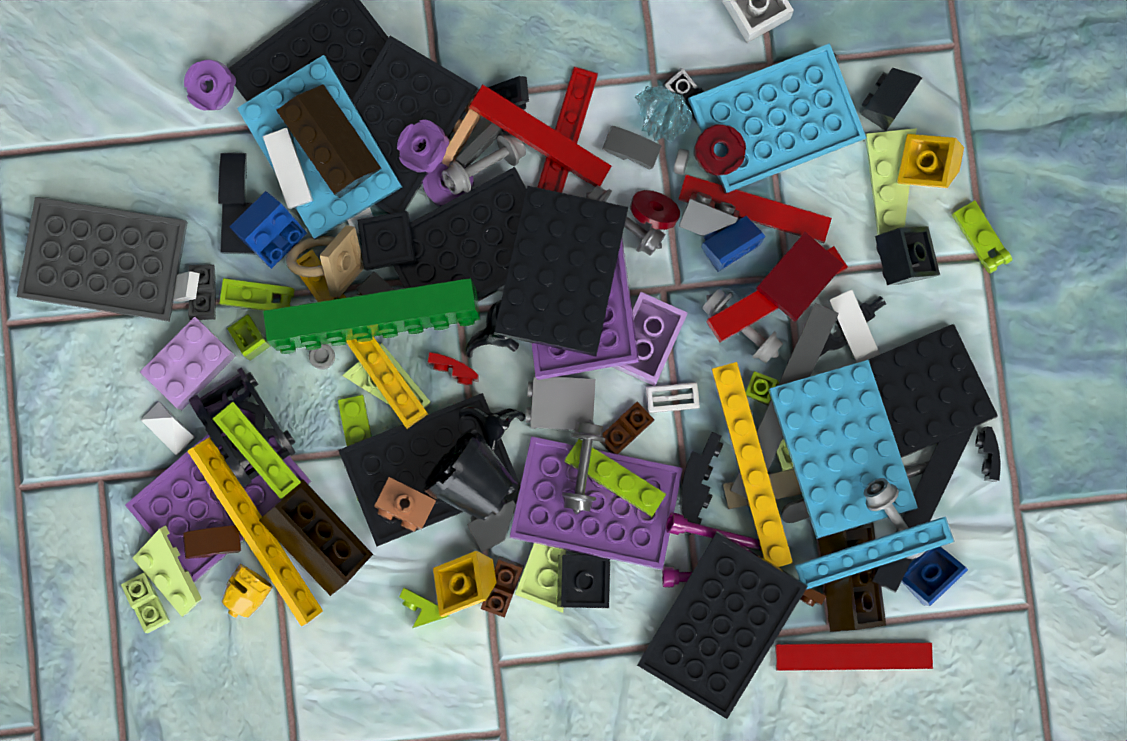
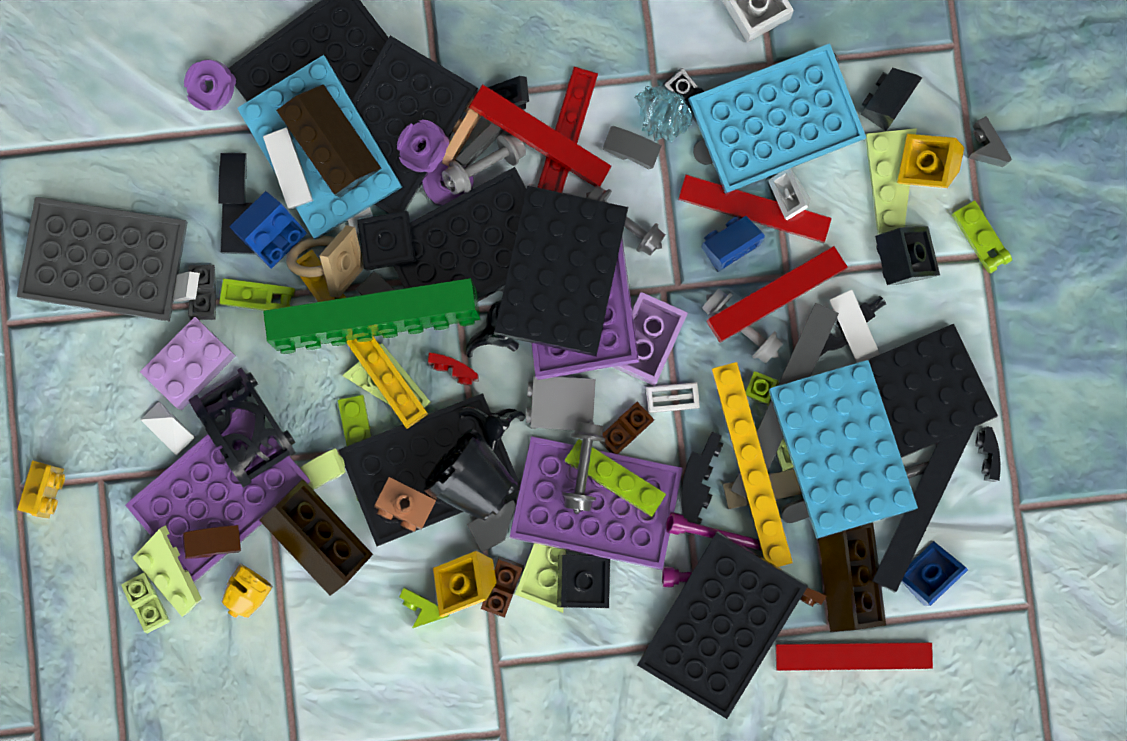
(41, 490): none -> yellow bracket
(248, 337): lime slope -> none
(256, 450): lime plate -> none
(257, 536): yellow plate -> none
(323, 357): light grey tile -> none
(324, 468): none -> yellowish green slope
(655, 209): dark red tile -> none
(681, 161): light grey tile -> none
(705, 150): dark red tile -> none
(706, 216): slope -> none
(789, 193): none -> white slope
(800, 276): dark red tile -> none
(875, 553): medium azure tile -> none
(880, 496): light grey piece -> none
(993, 150): none -> dark grey slope

